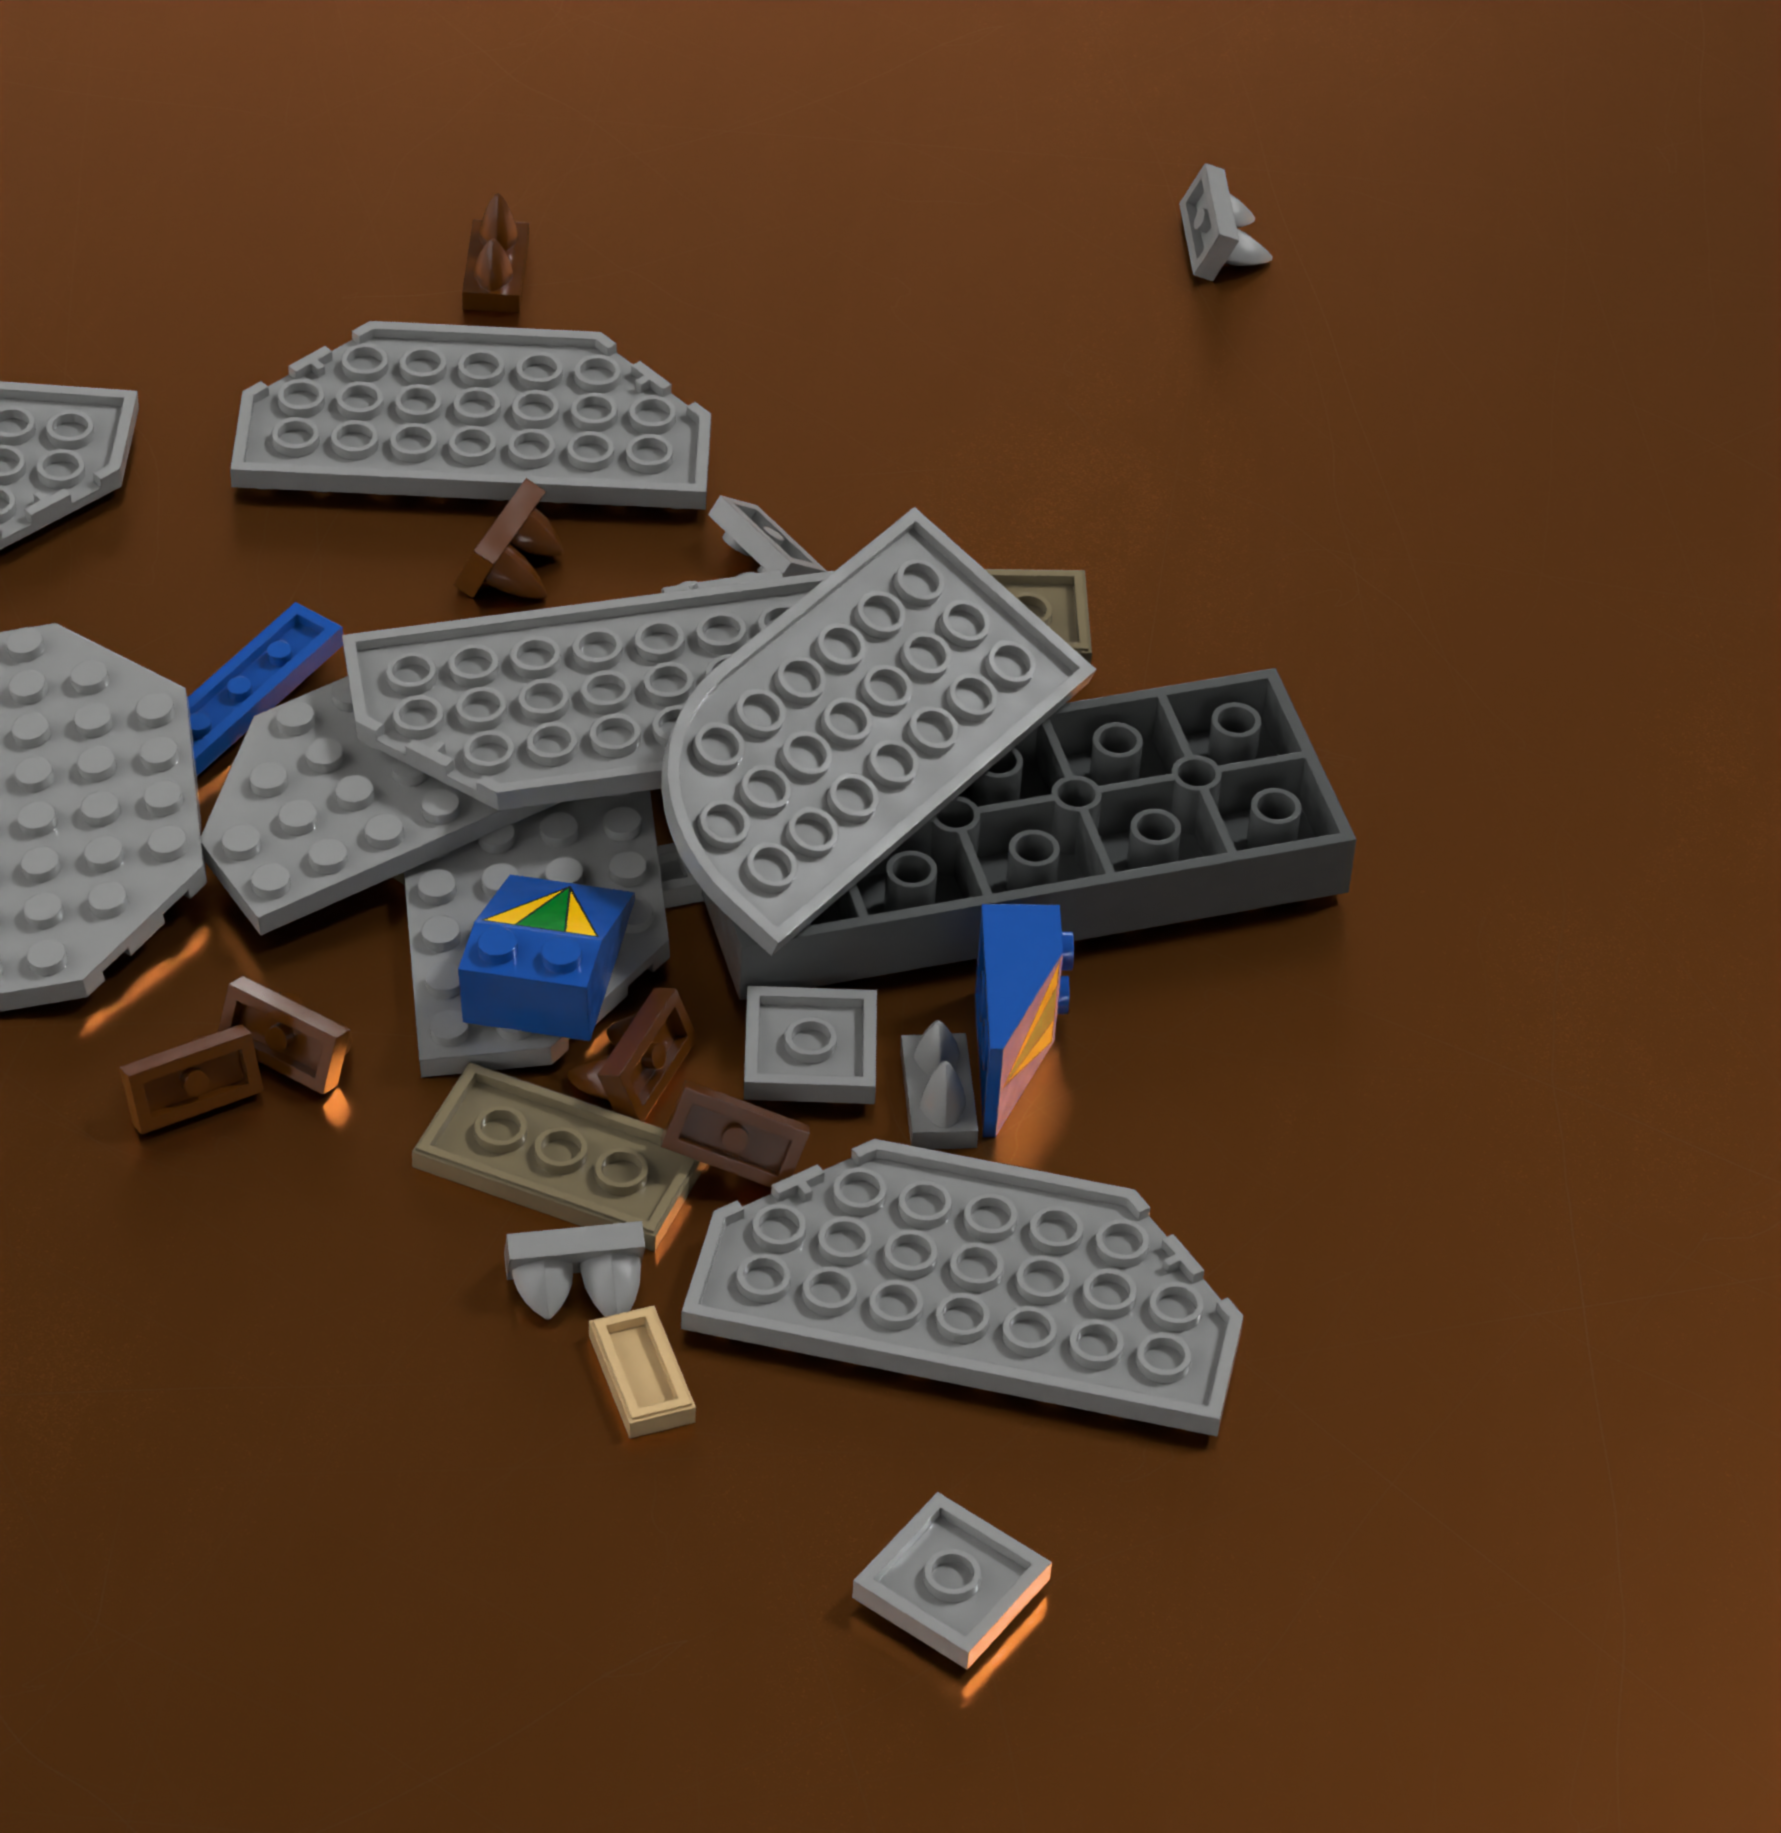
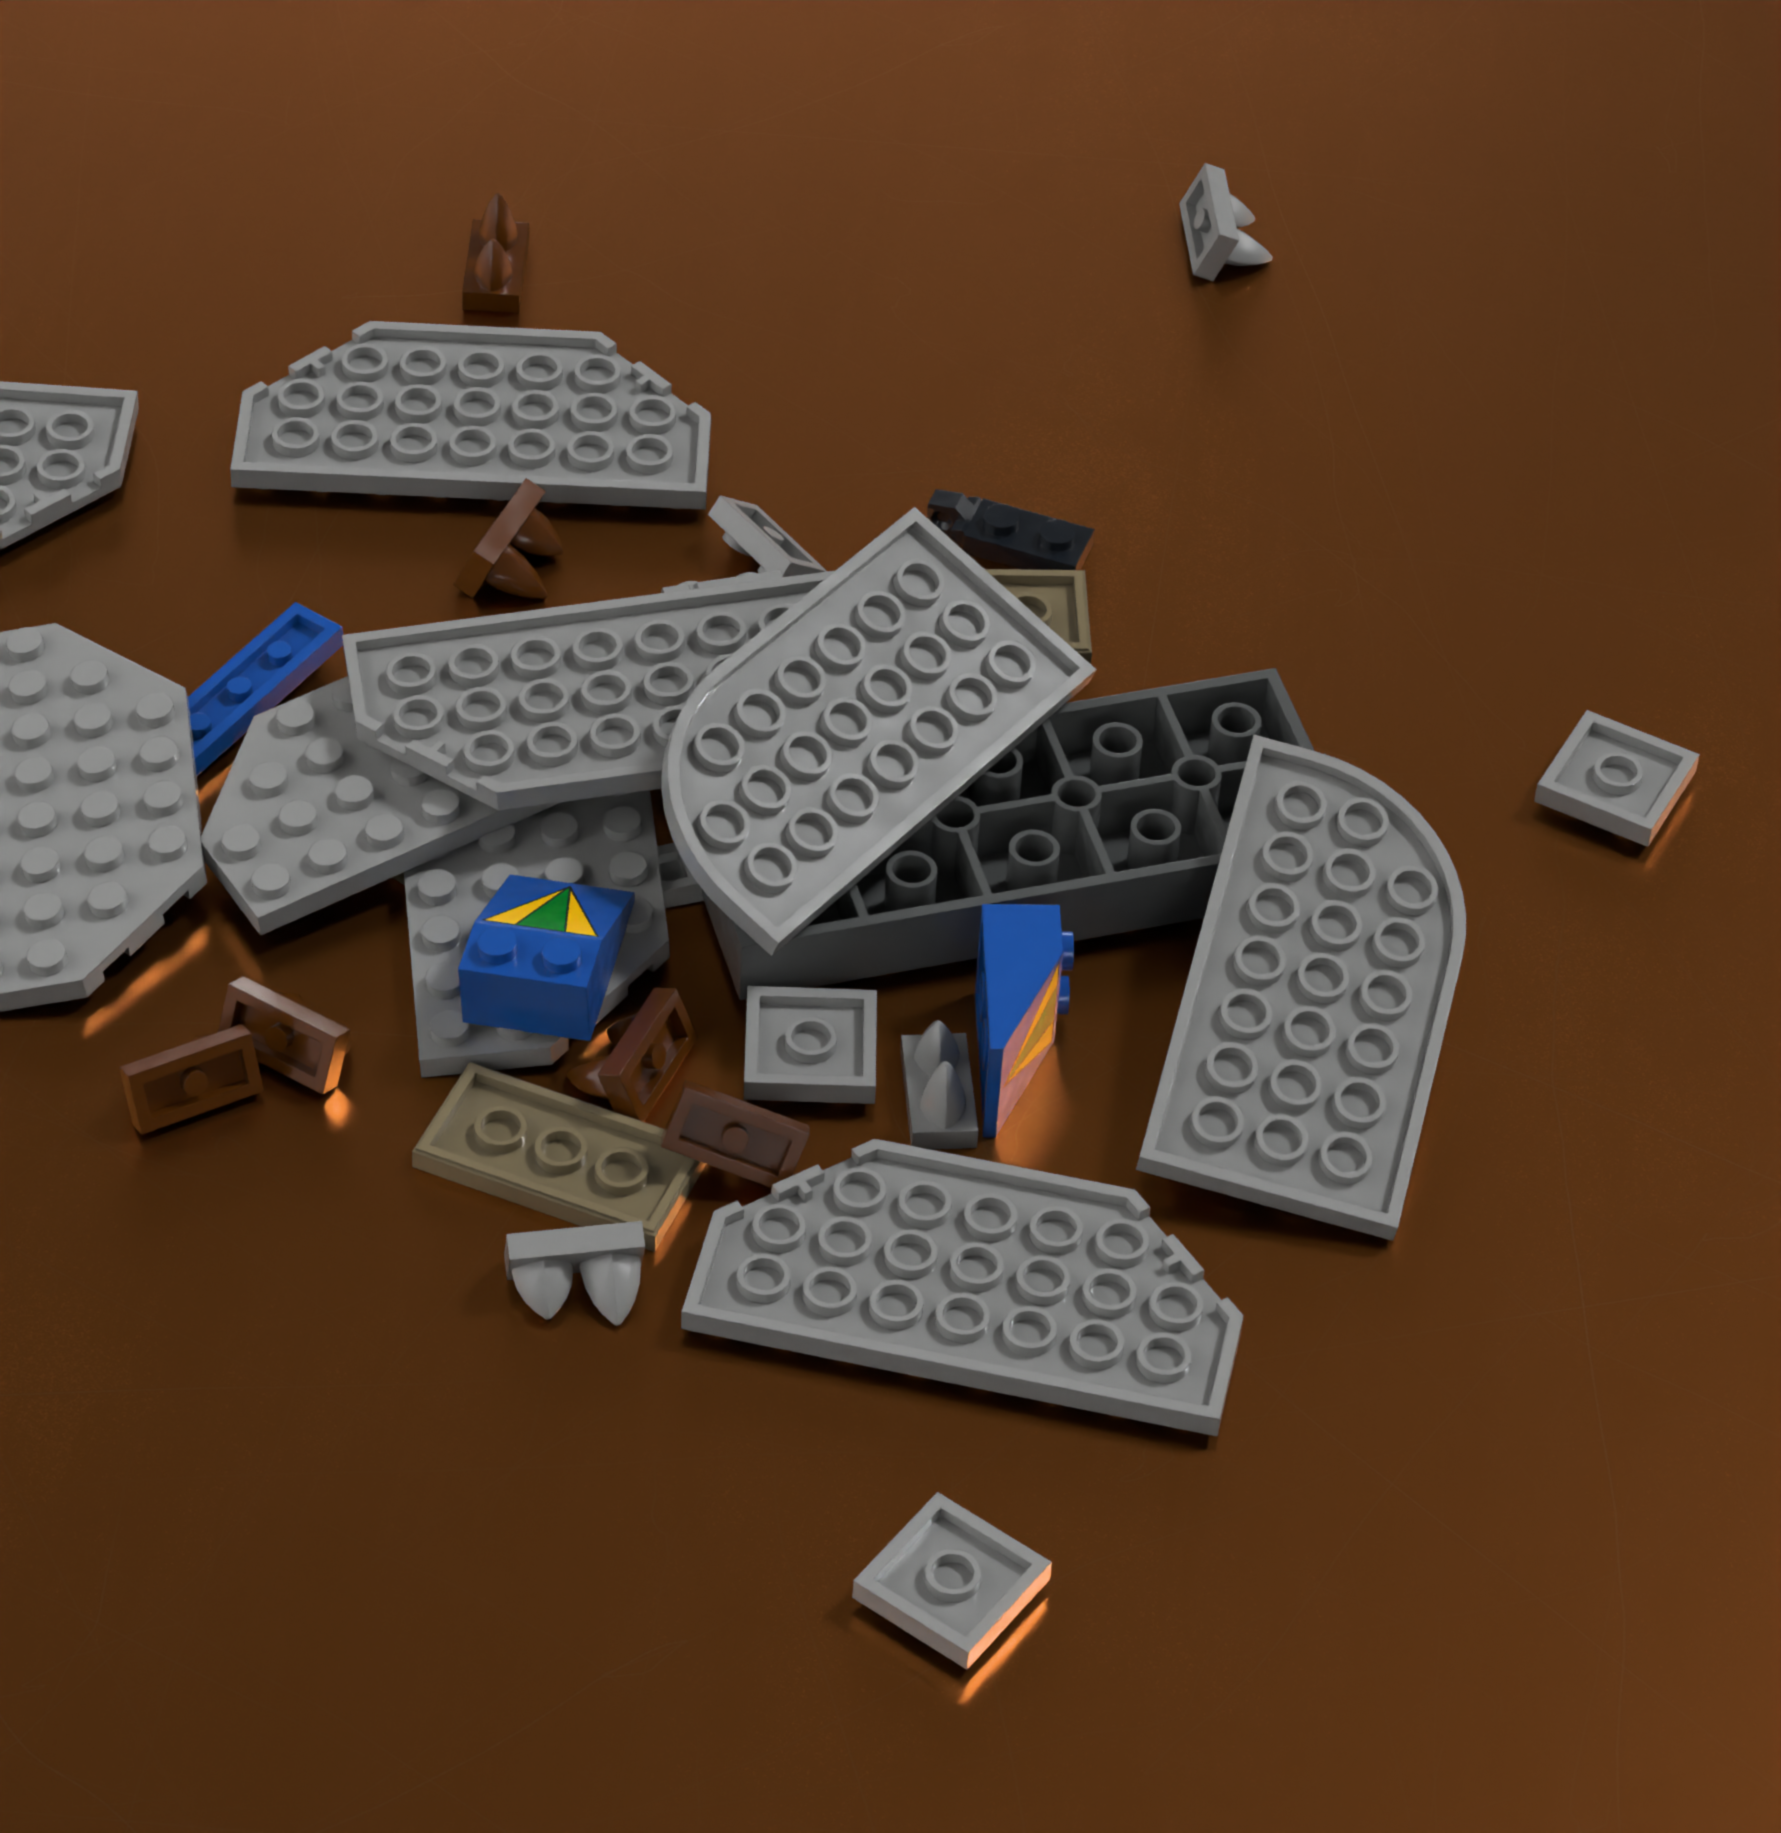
(642, 1371): tan tile -> none
(1010, 533): none -> black hinge
(1312, 998): none -> light grey plate
(1617, 778): none -> light grey plate

